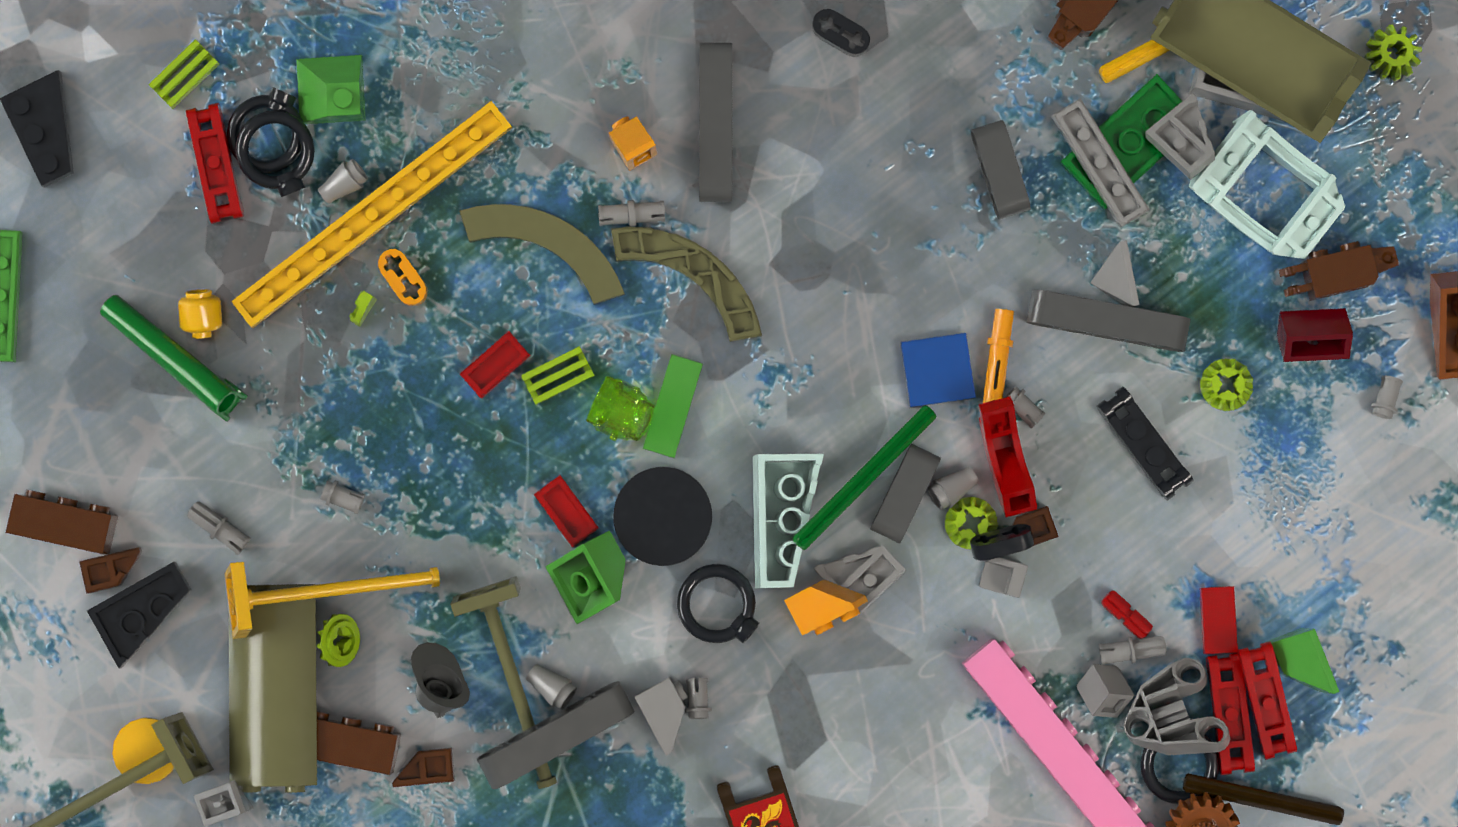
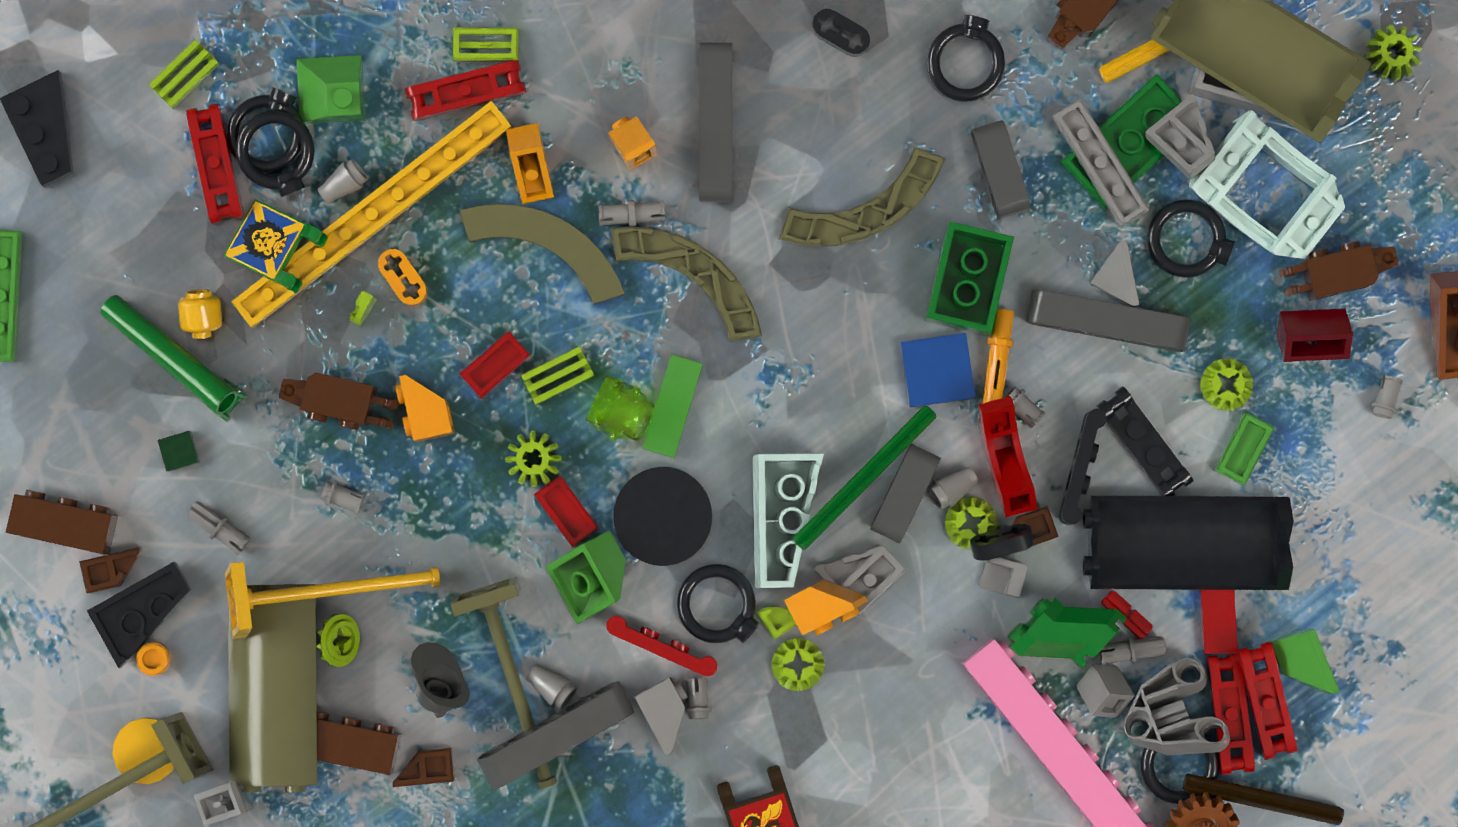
(153, 658): none -> light orange tile
(178, 451): none -> dark green tile
(268, 242): none -> flag
(338, 399): none -> reddish brown hinge
(426, 411): none -> light orange slope
(465, 90): none -> red plate
(485, 57): none -> lime tile
(529, 163): none -> light orange slope
(535, 470): none -> lime gear
(648, 640): none -> red plate
(777, 620): none -> lime tile
(785, 654): none -> lime gear
(871, 217): none -> olive tile
(969, 278): none -> green brick
(973, 28): none -> black piece
(1065, 631): none -> green brick
(1077, 480): none -> black plate
(1189, 542): none -> black cylinder
(1219, 250): none -> black piece
(1244, 449): none -> bright green tile

